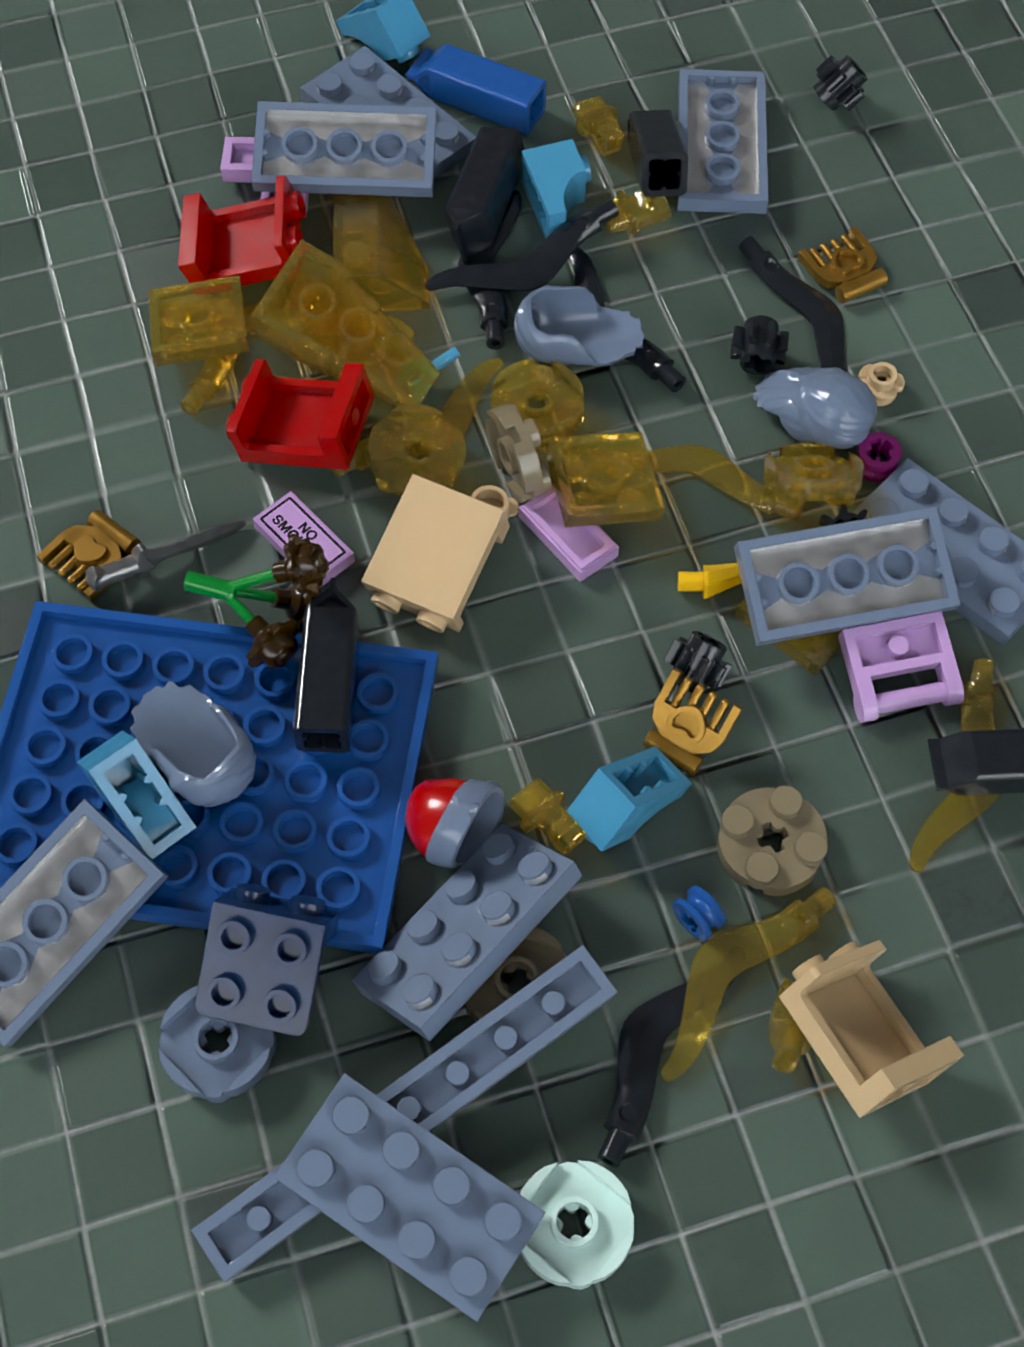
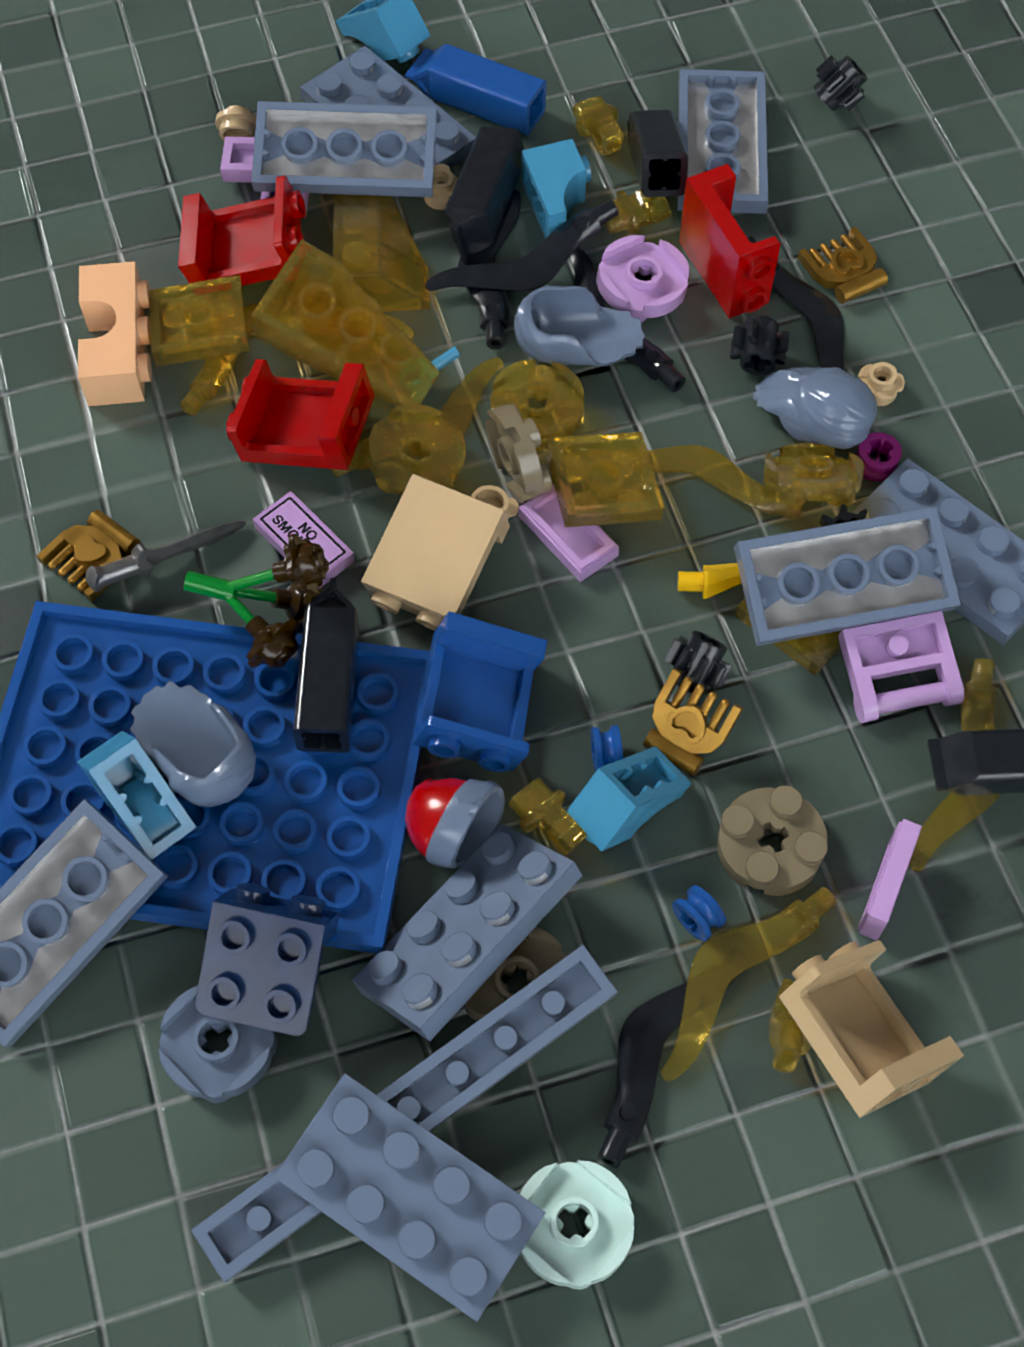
(114, 365): none -> light nougat arch
(235, 122): none -> tan plate
(442, 188): none -> tan plate
(478, 692): none -> blue panel
(605, 746): none -> blue bush
(643, 298): none -> lavender plate
(730, 265): none -> red panel
(889, 879): none -> lavender tile

